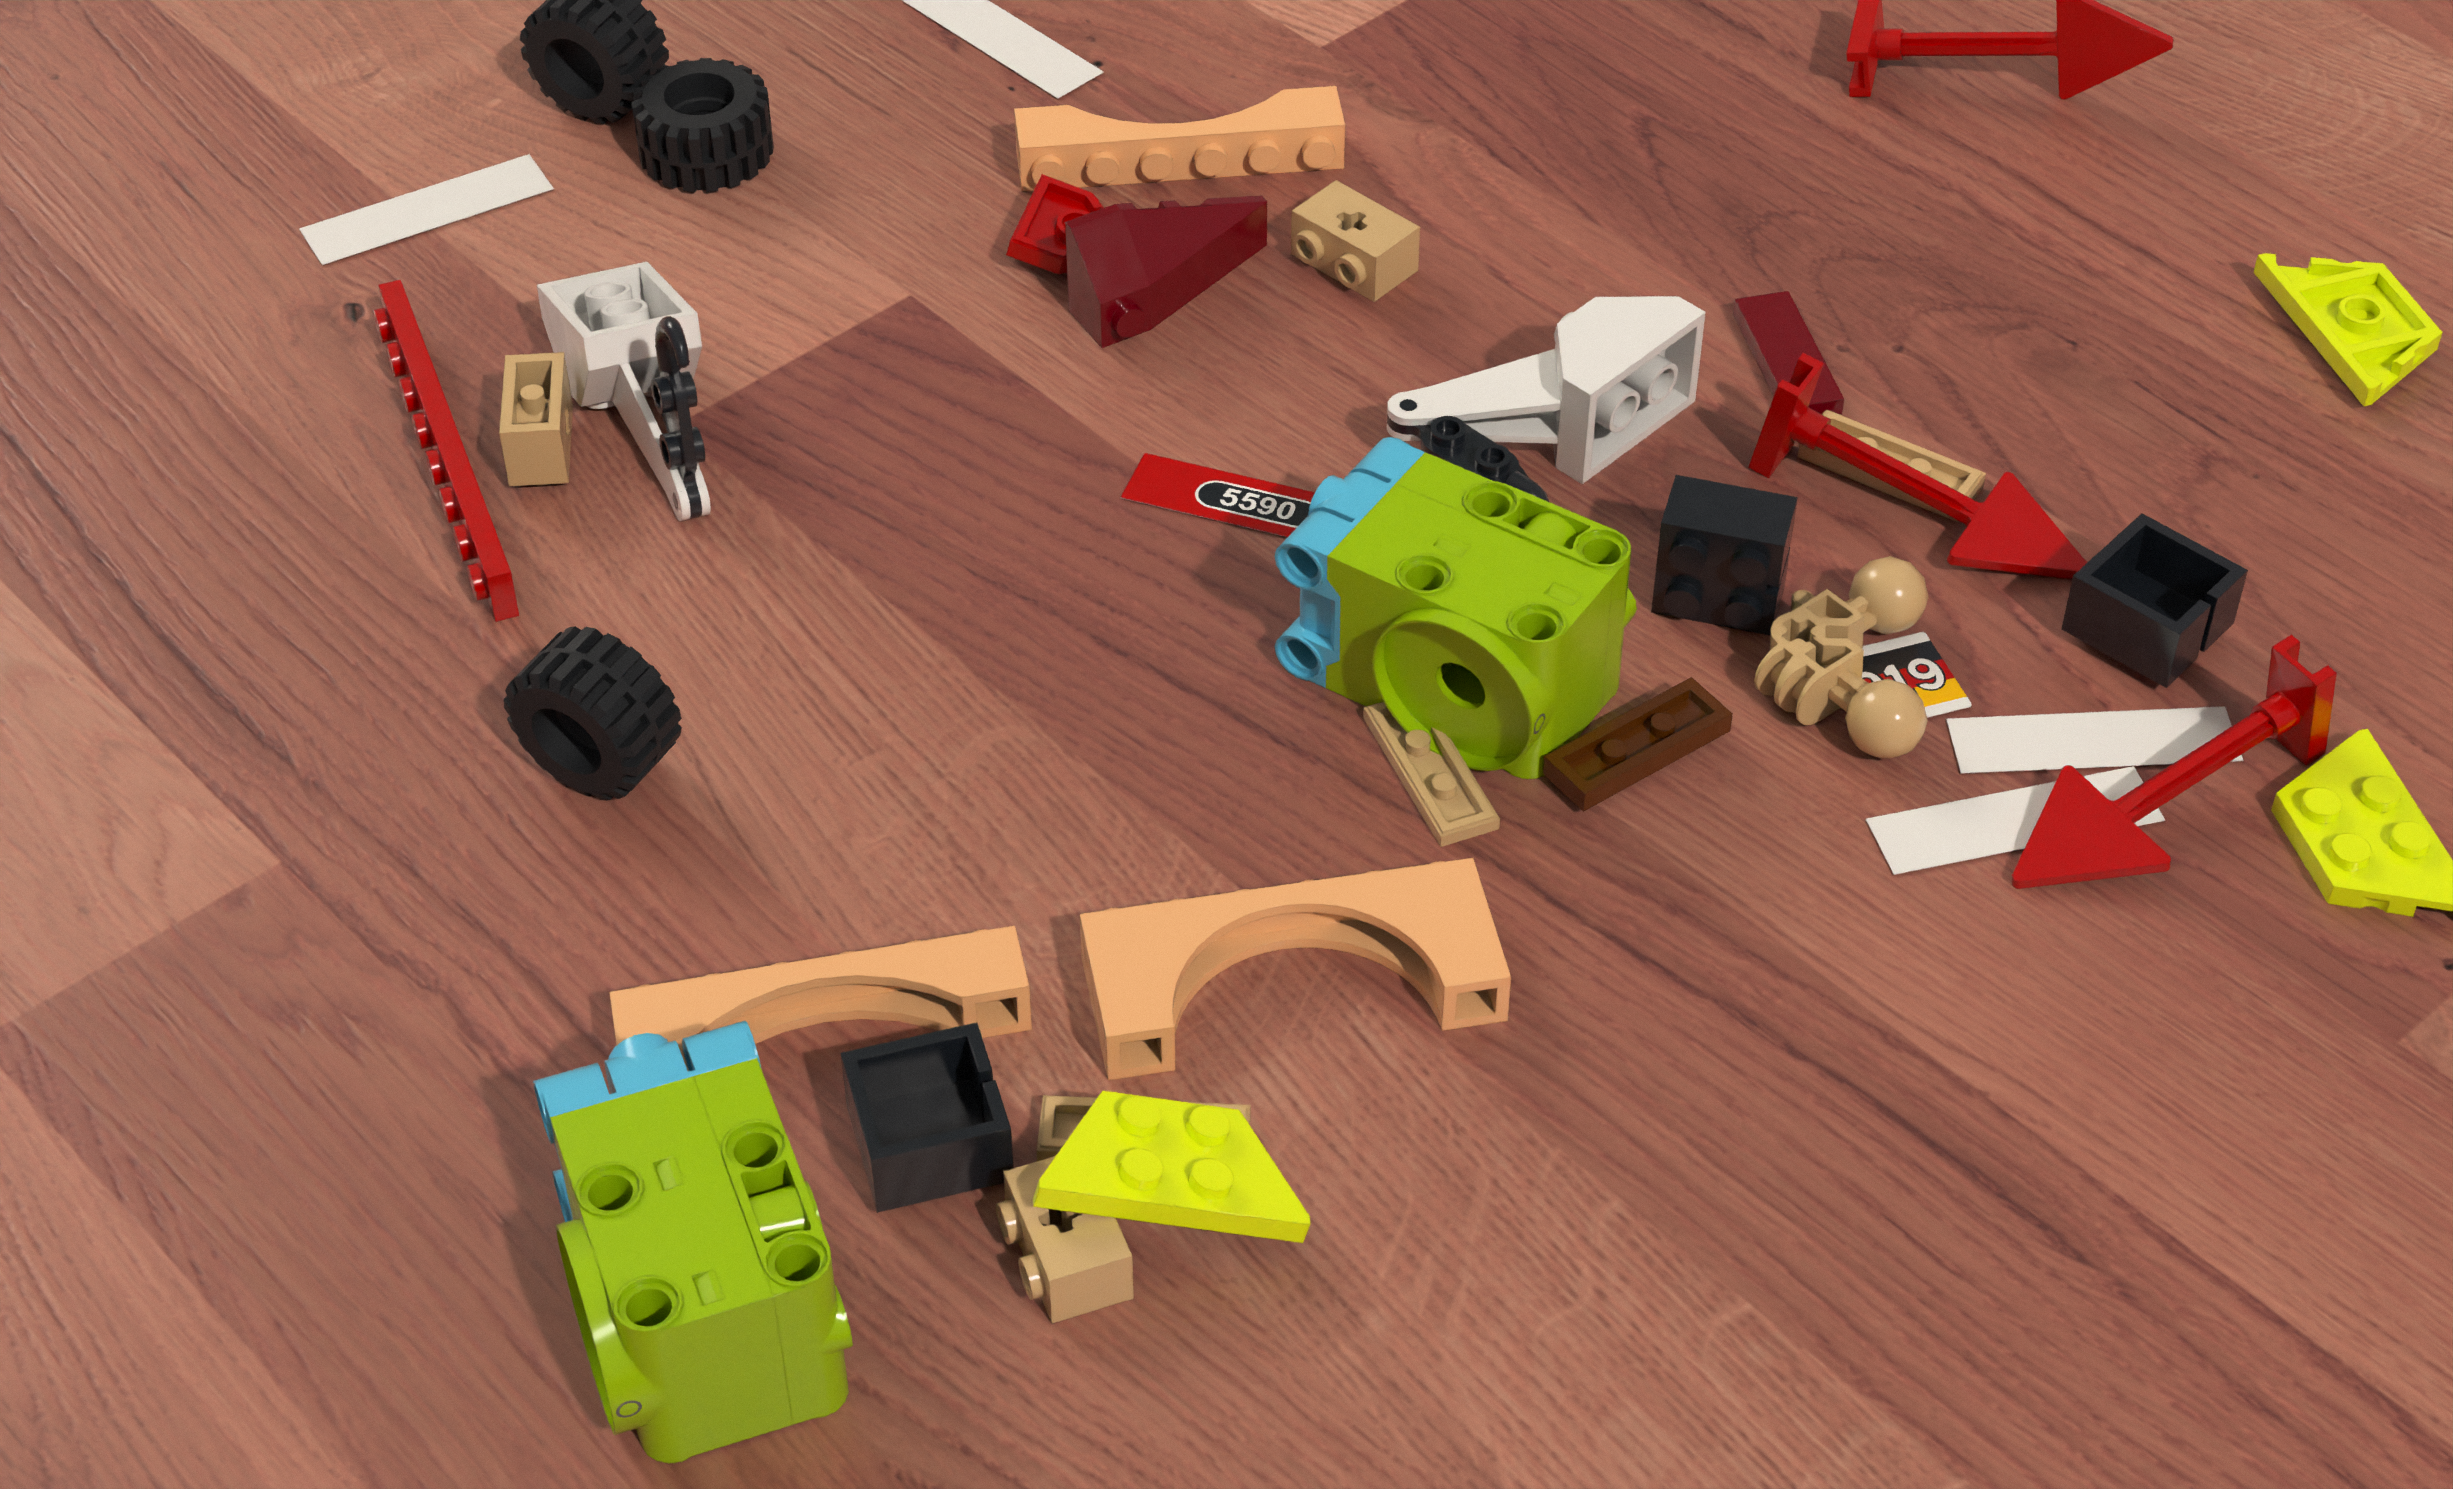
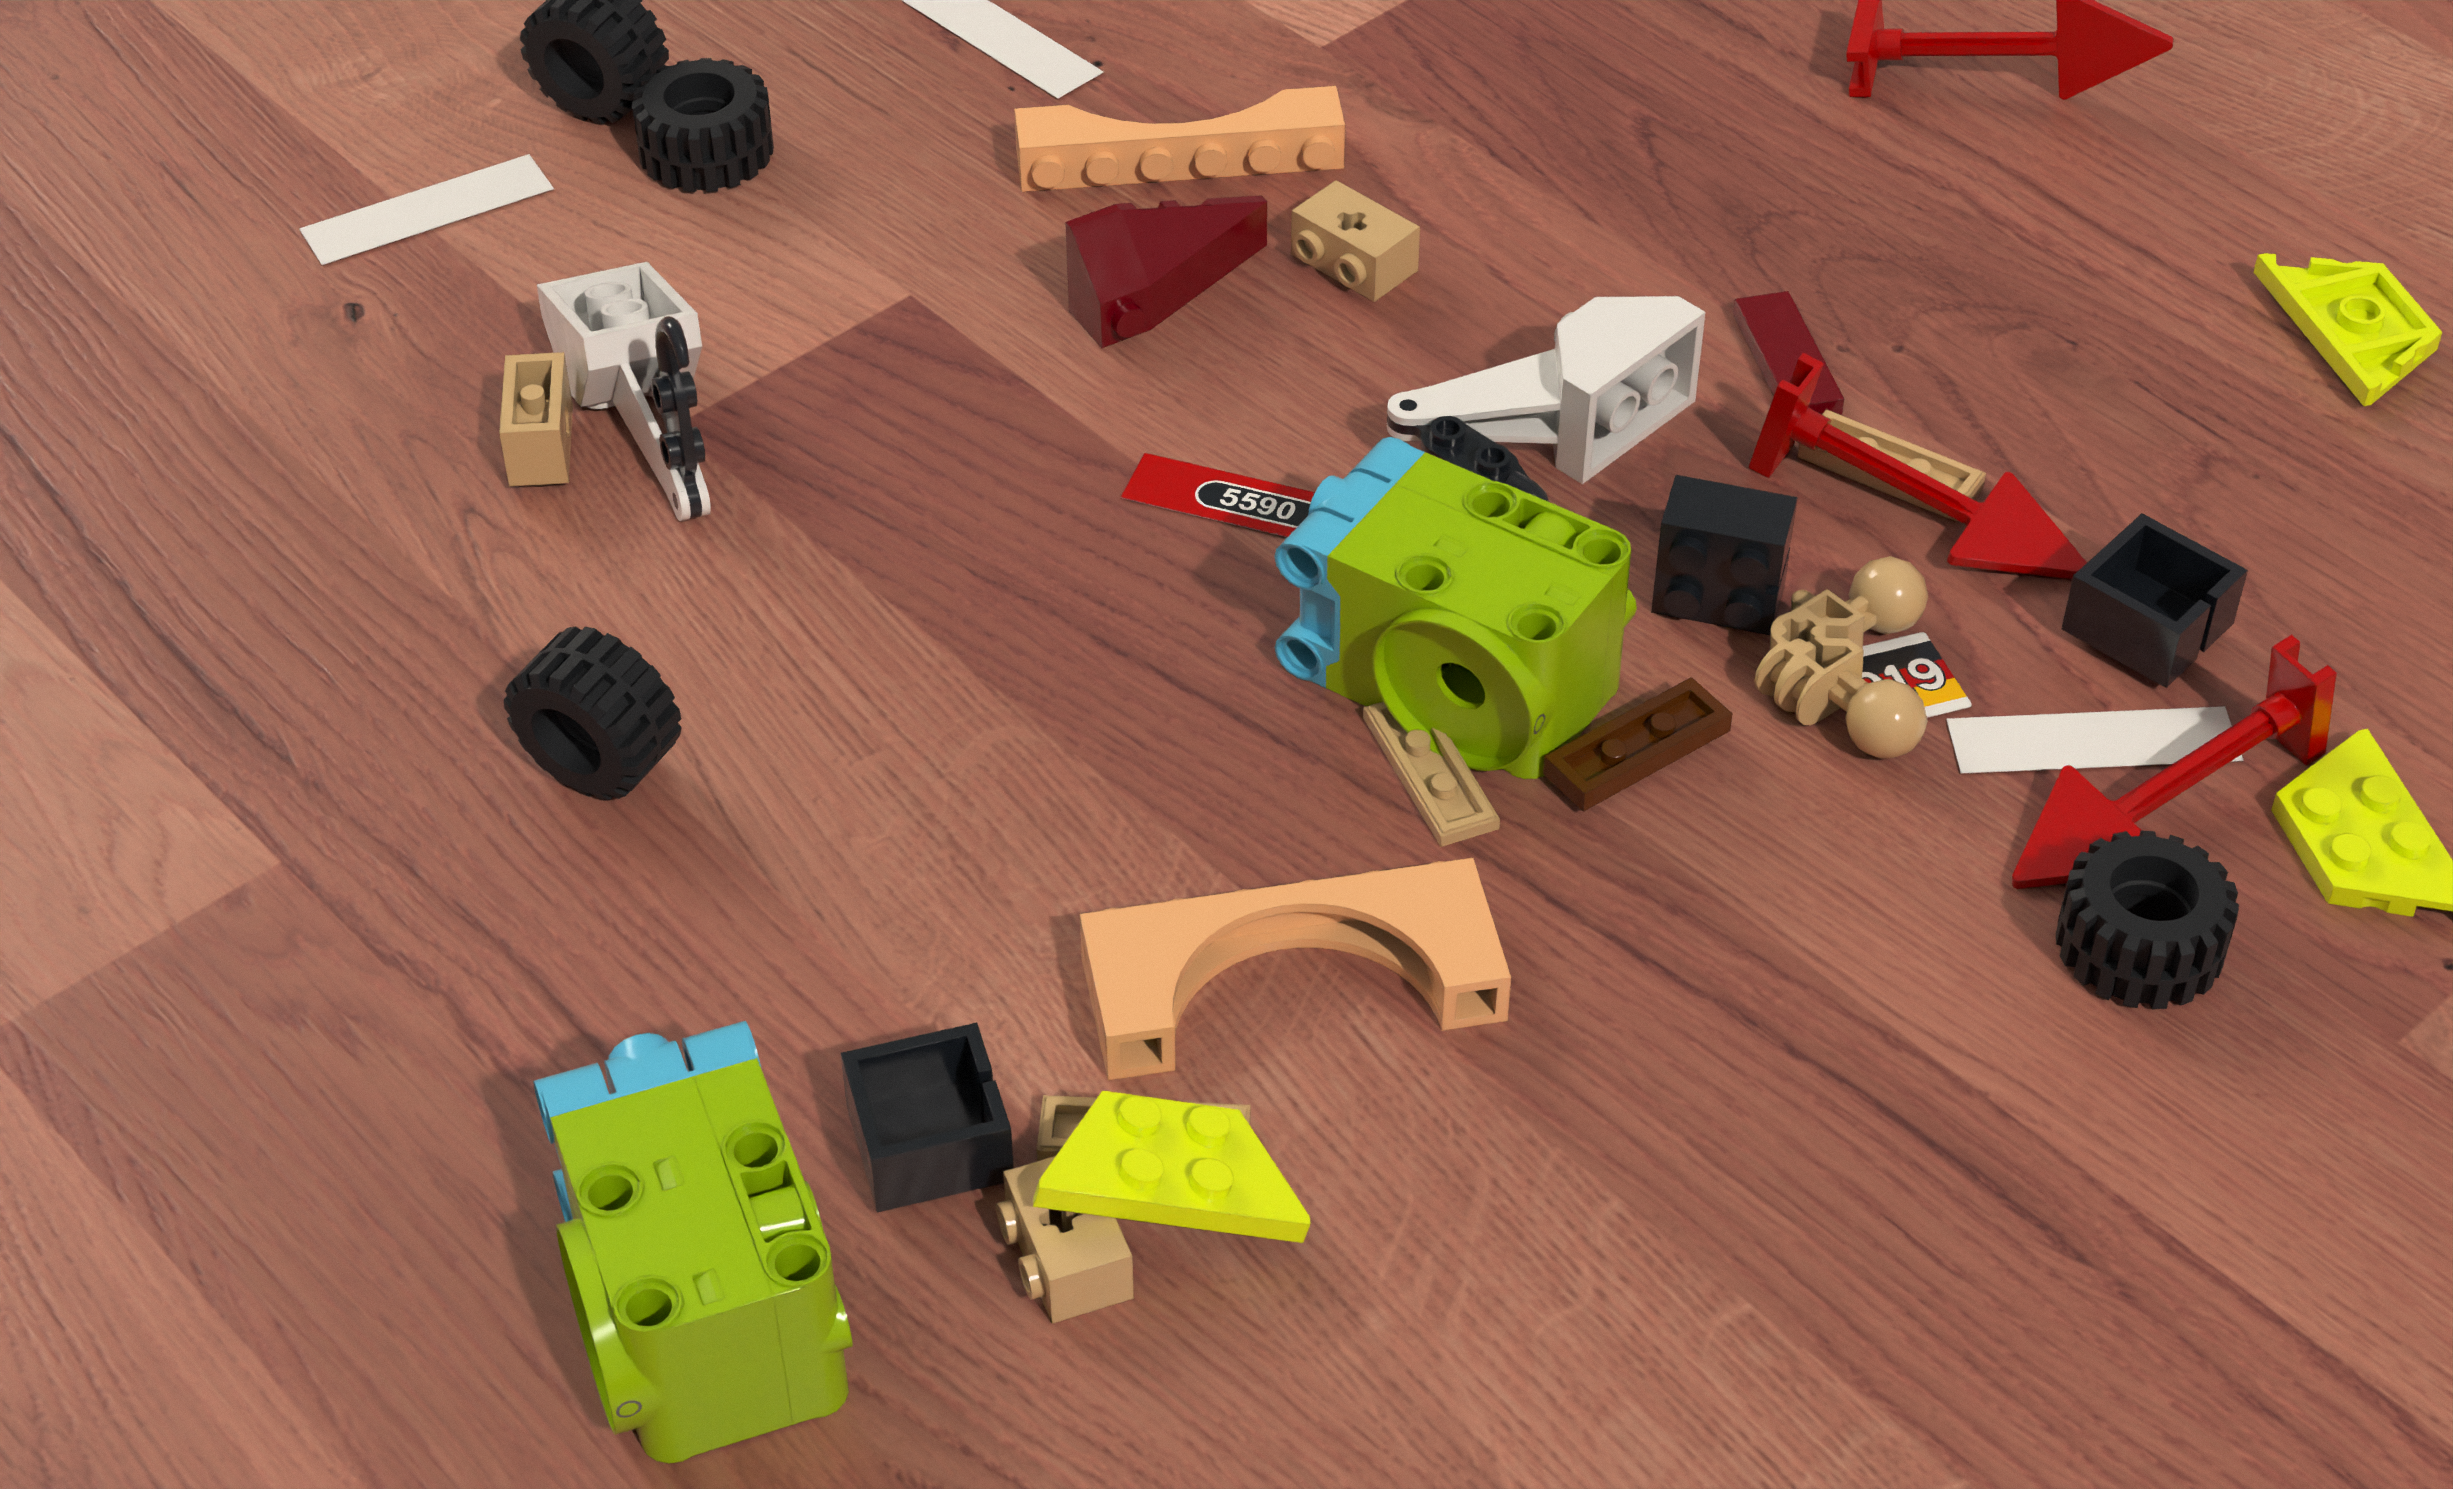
(447, 460): red plate -> none
(918, 983): light nougat arch -> none
(1042, 229): red plate -> none
(1980, 824): white sticker -> none
(2146, 919): none -> black tyre

